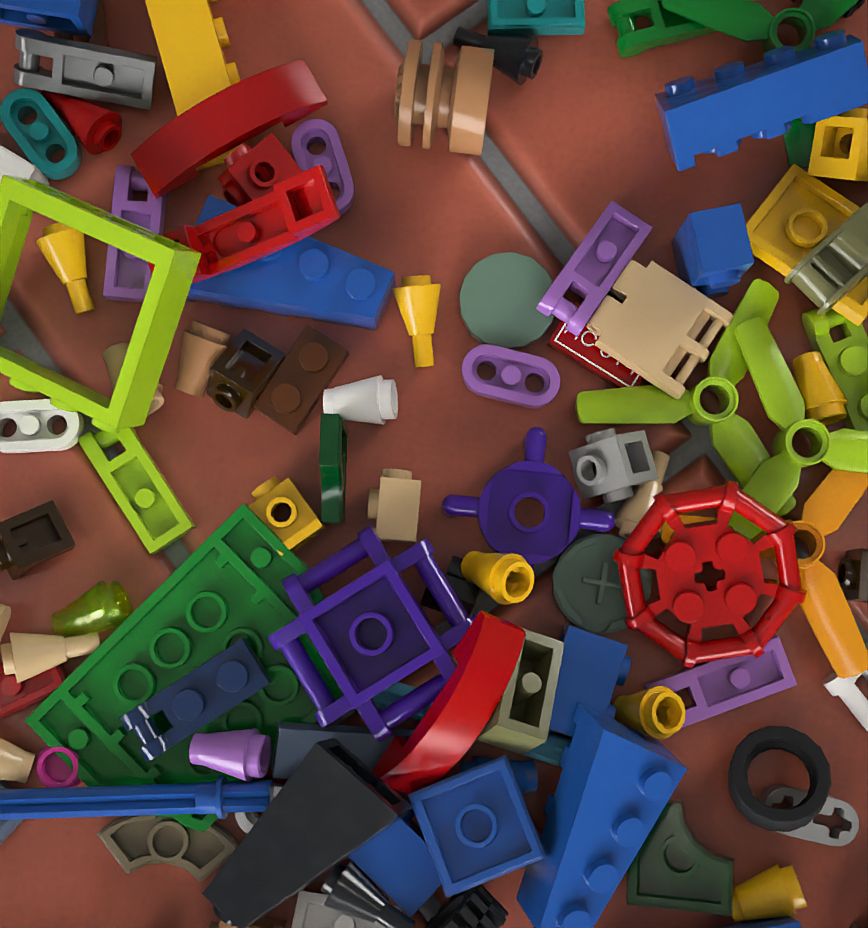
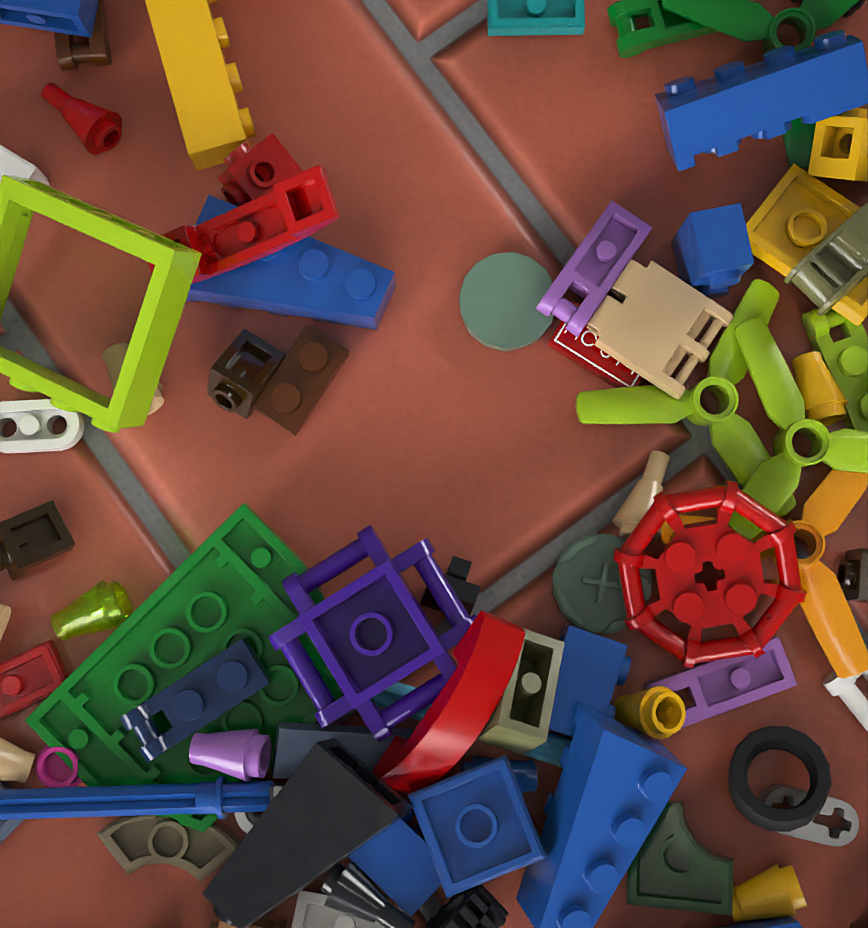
(36, 653): tan cone -> none
(41, 137): teal plate -> none
(66, 255): yellow cone -> none
(85, 69): dark grey plate -> none
(126, 274): medium lavender plate -> none
(138, 488): lime plate -> none
(199, 352): medium nougat cone -> none
(225, 122): red slope -> none
(303, 522): yellow brick -> none
(332, 159): medium lavender plate -> none
(333, 468): dark green tile -> none
(364, 400): white cone -> none
(396, 506): tan brick -> none
(418, 307): yellow cone -> none
(444, 96): medium nougat wheel -> none
(500, 575): yellow cone -> none
(510, 375): medium lavender plate -> none
(513, 55): black cone -> none
(539, 482): dark purple plate -> none
(612, 465): light grey brick -> none

